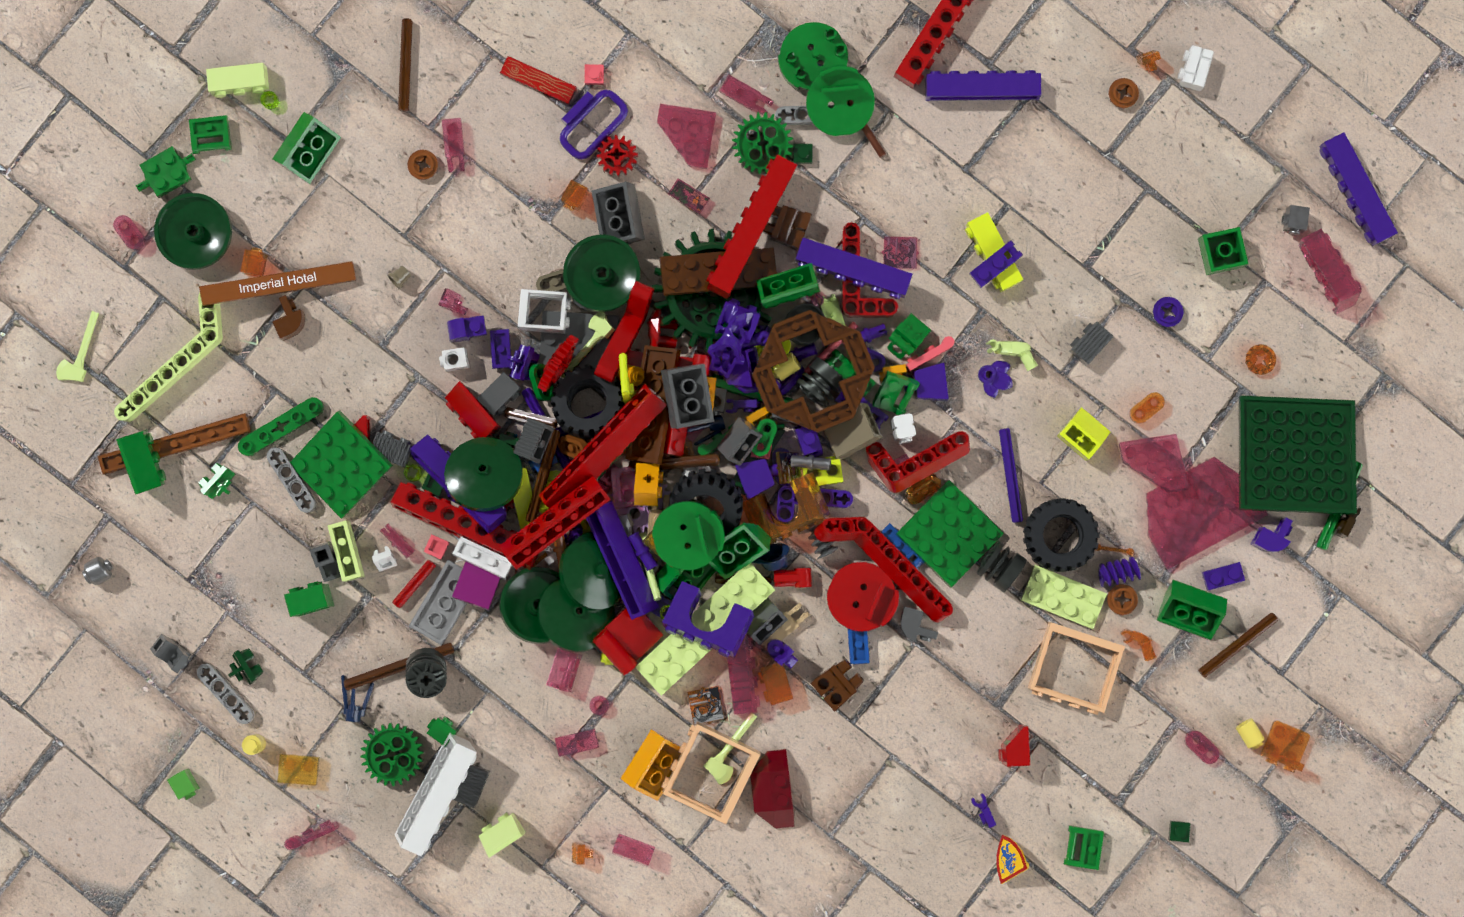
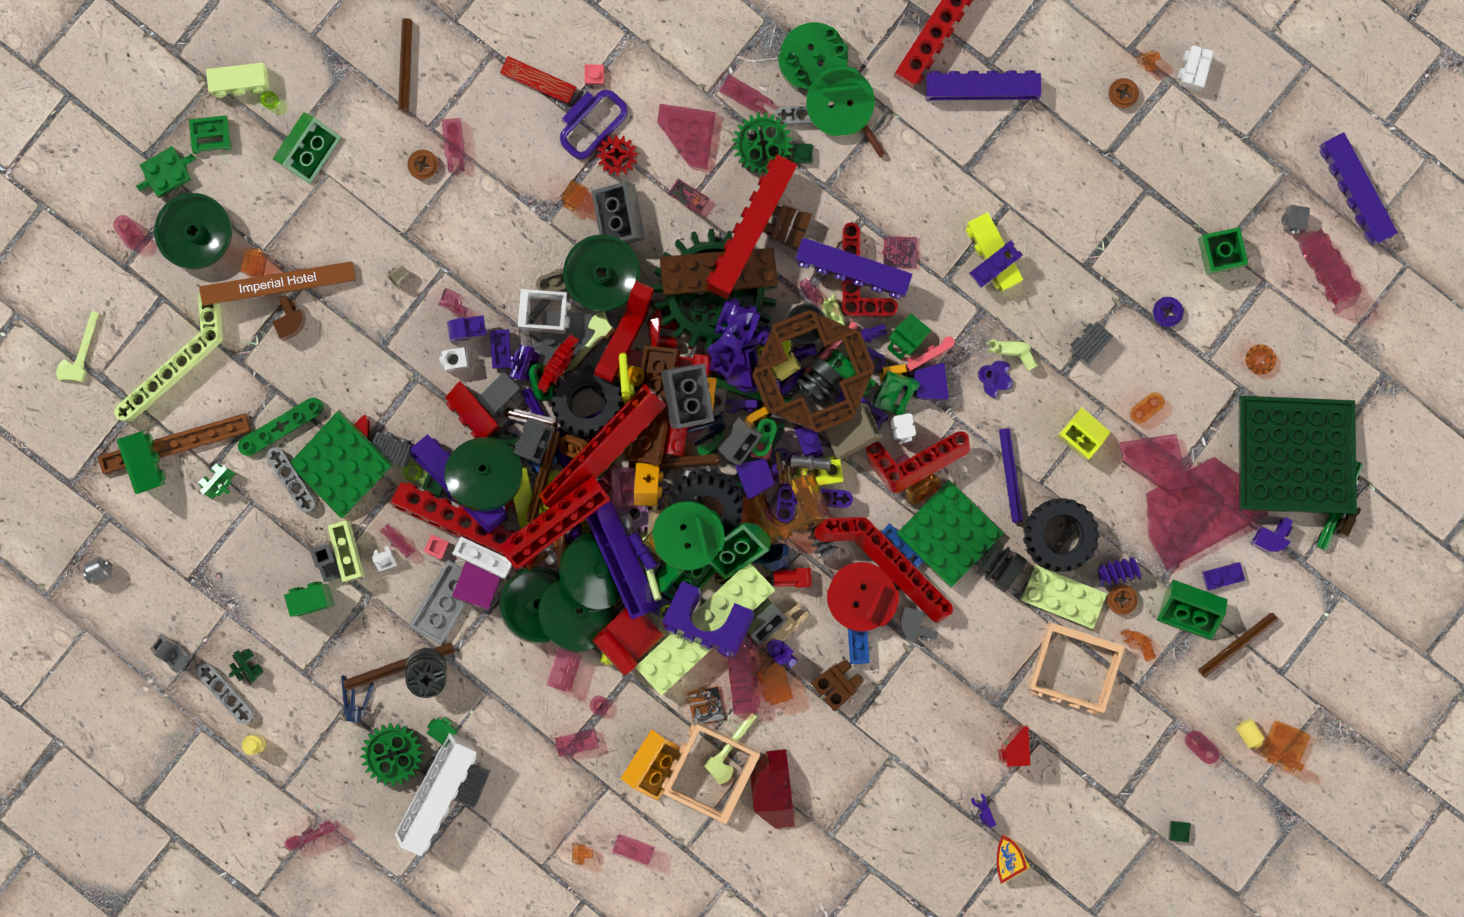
(183, 784): bright green brick -> none
(298, 769): clear yellow plate -> none
(414, 583): red axle -> none
(501, 834): yellowish green slope -> none
(788, 286): green slope -> none
(1090, 847): green plate -> none
(1129, 551): clear orange hinge -> none

